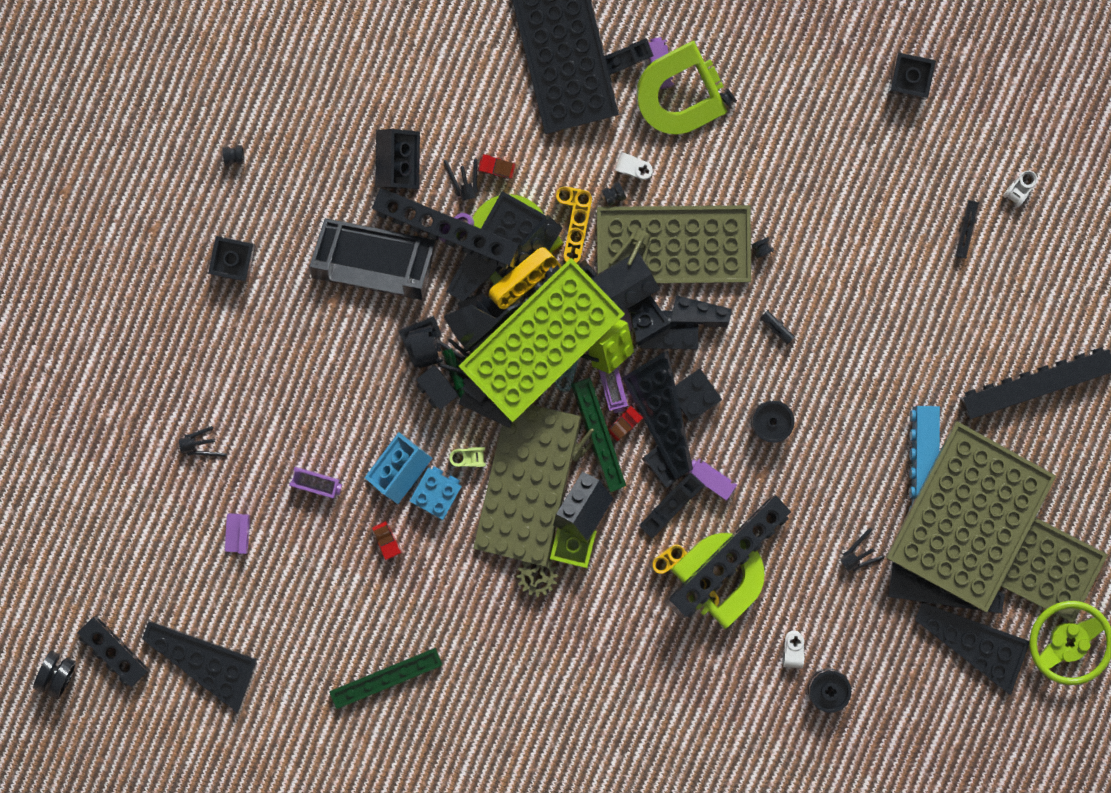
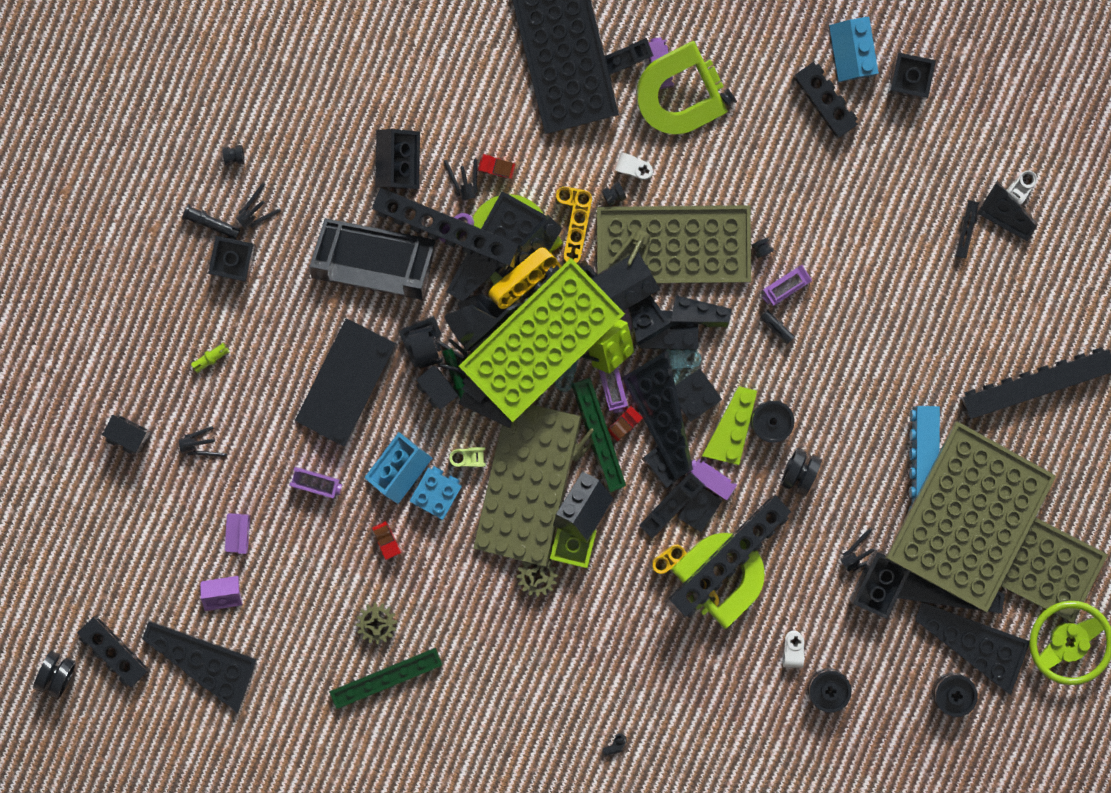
(126, 433): none -> black brick
(201, 218): none -> black pin
(210, 357): none -> lime pin
(220, 593): none -> medium lavender panel
(247, 216): none -> black plant
(345, 382): none -> black slope
(376, 631): none -> olive gear
(617, 745): none -> black arm
(679, 358): none -> clear light blue piece
(700, 509): none -> black plate
(731, 432): none -> lime wing
(786, 285): none -> medium lavender window
(799, 470): none -> black wheel
(838, 127): none -> black brick
(853, 49): none -> dark azure slope
(879, 584): none -> black slope
(966, 694): none -> black wheel
(1007, 212): none -> black wing

